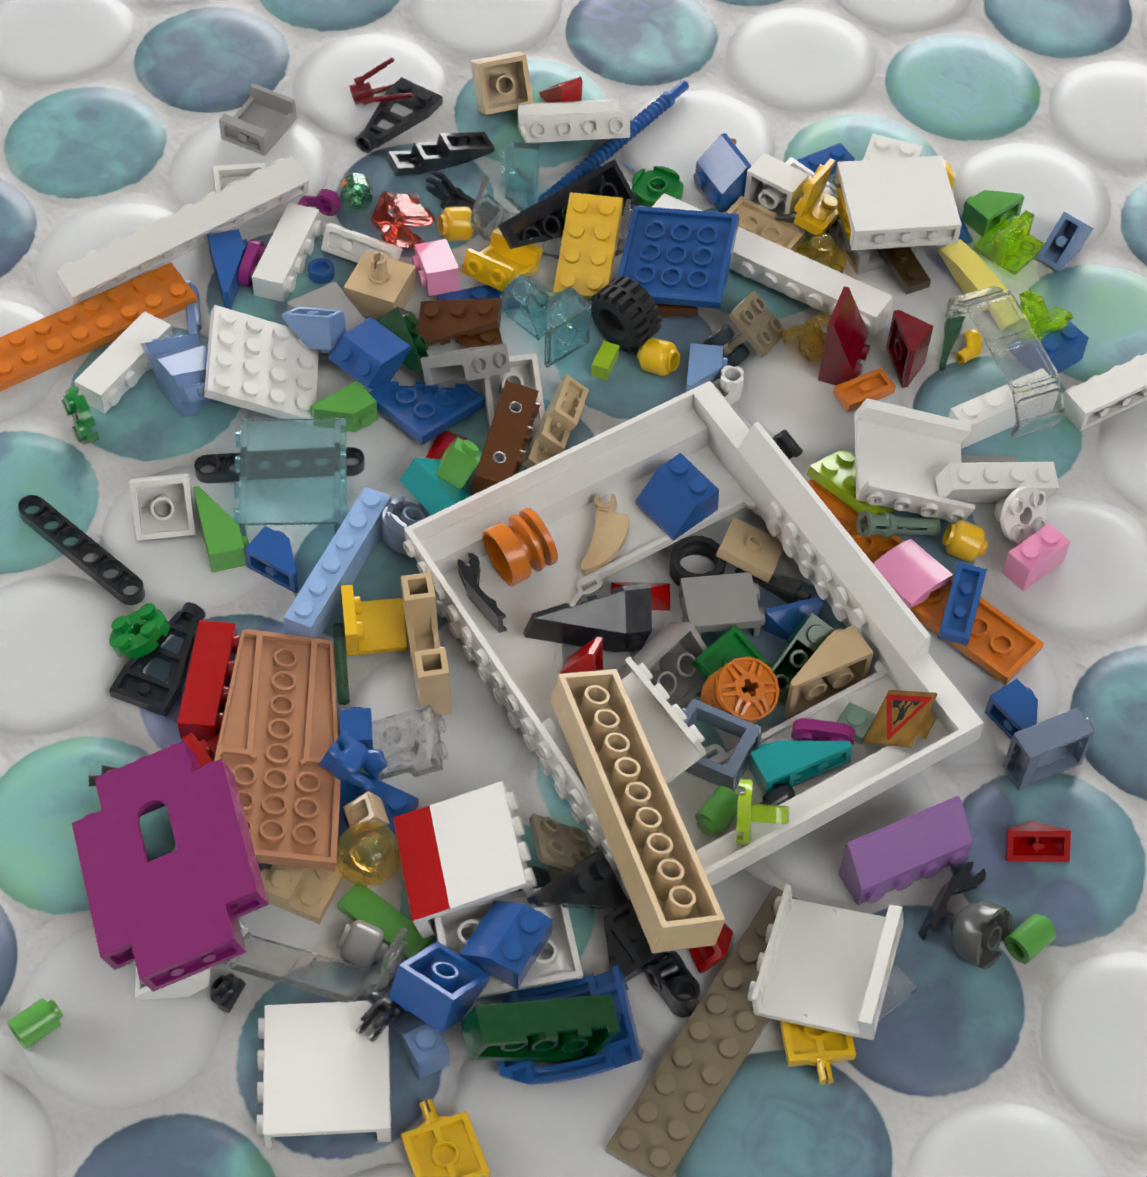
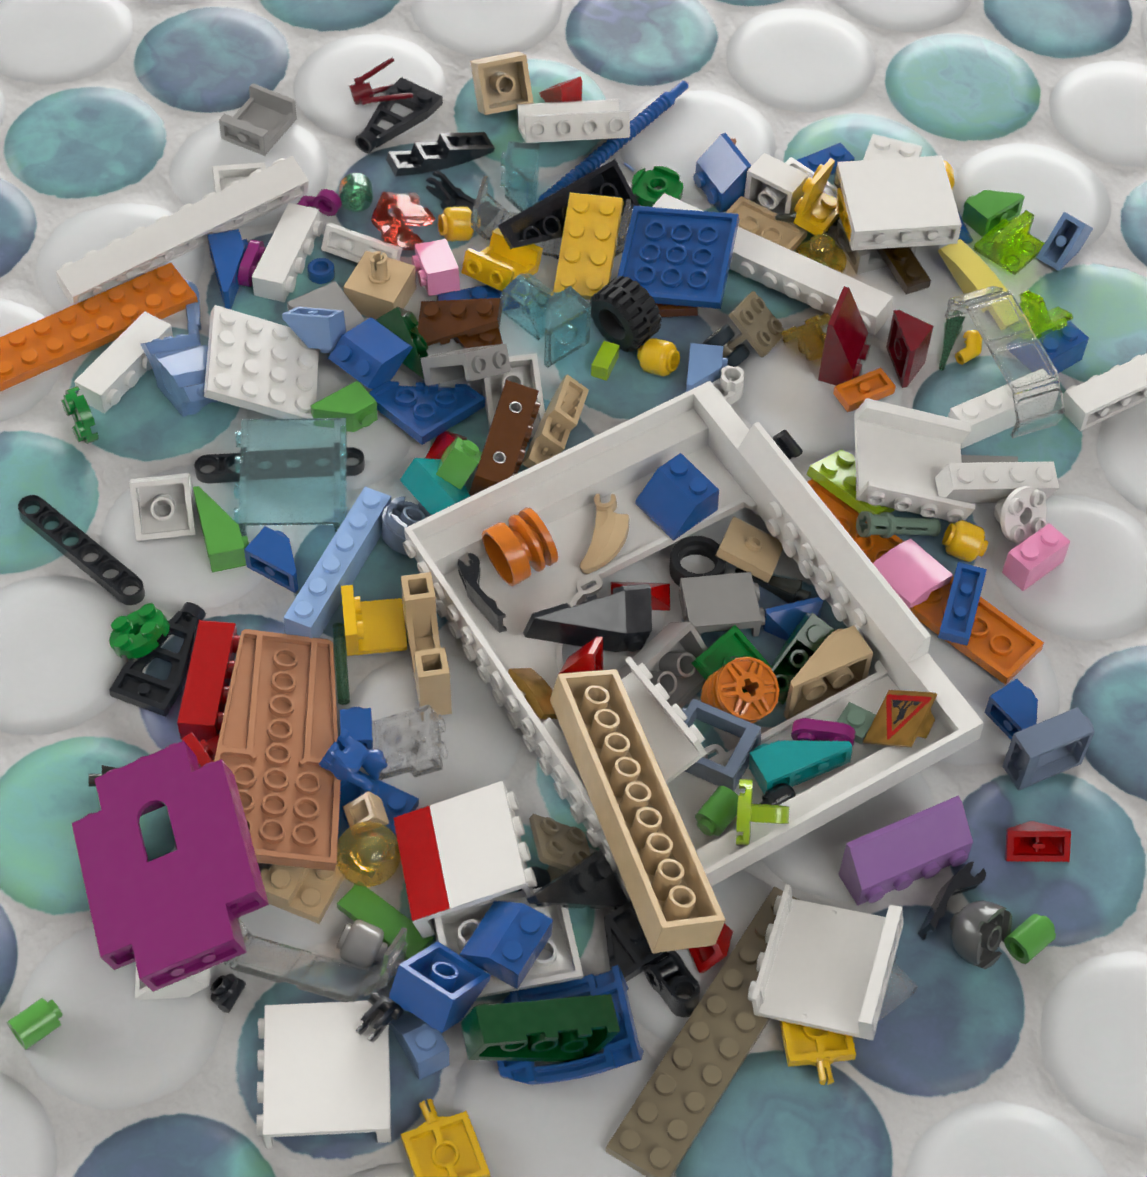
(536, 691): none -> pearl gold slope

